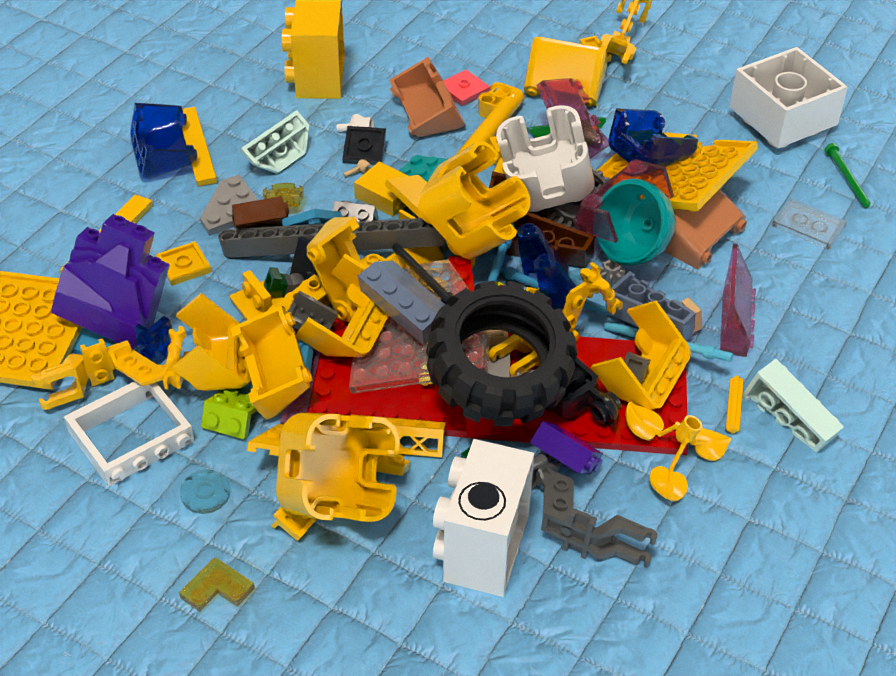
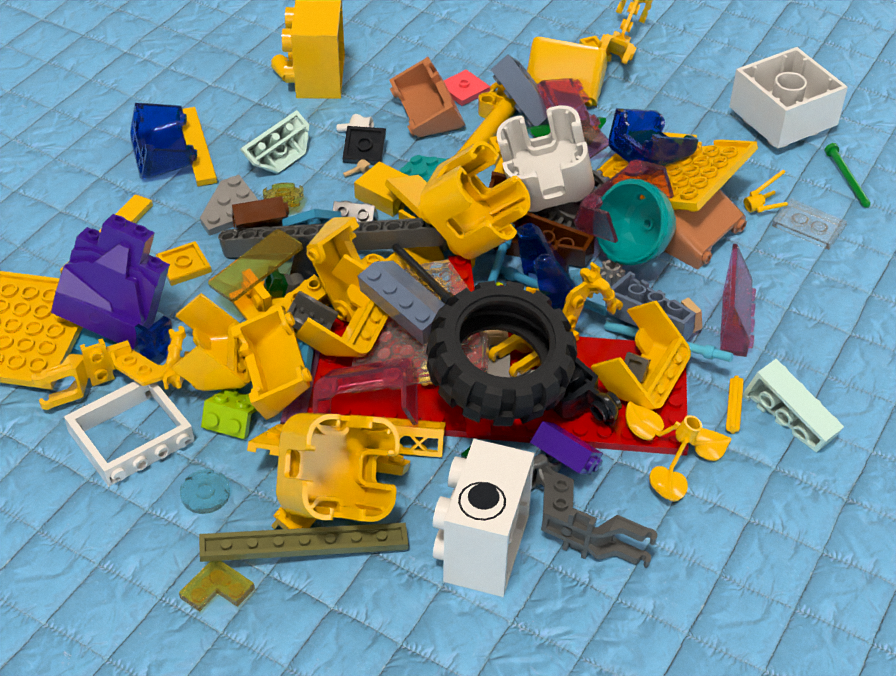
(255, 265): none -> clear yellow piece
(278, 65): none -> yellow cone
(302, 542): none -> olive plate
(391, 373): none -> clear pink windscreen
(522, 89): none -> sand blue slope
(756, 200): none -> yellow plant

